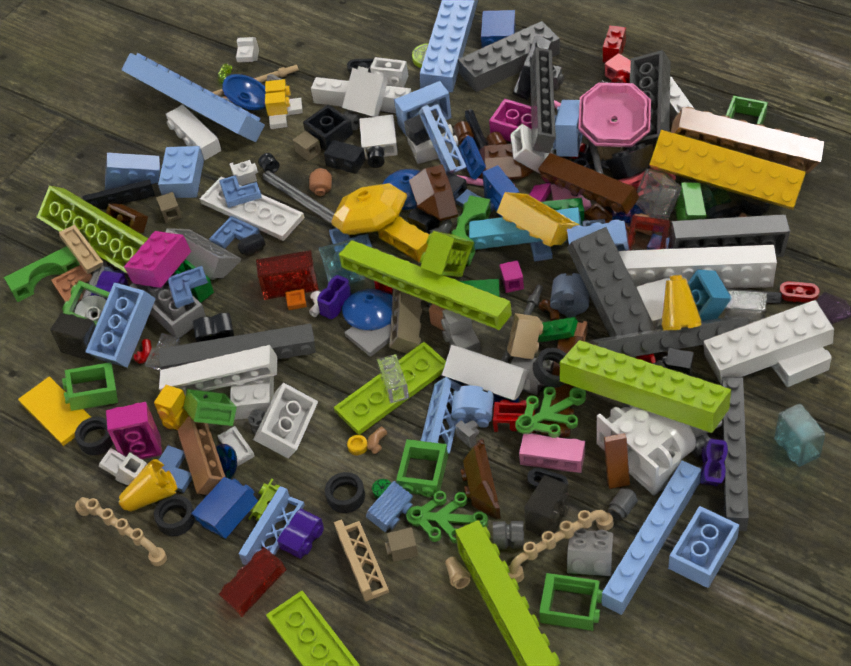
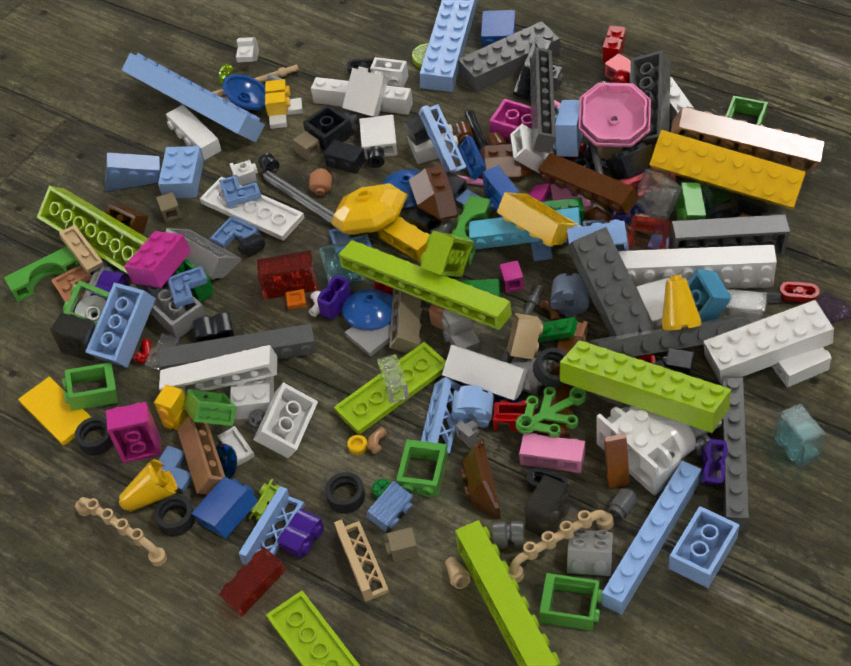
(120, 194): black plate -> none
(122, 467): white brick -> none
(410, 104): light blue brick -> none
(443, 516): bright green plant -> none

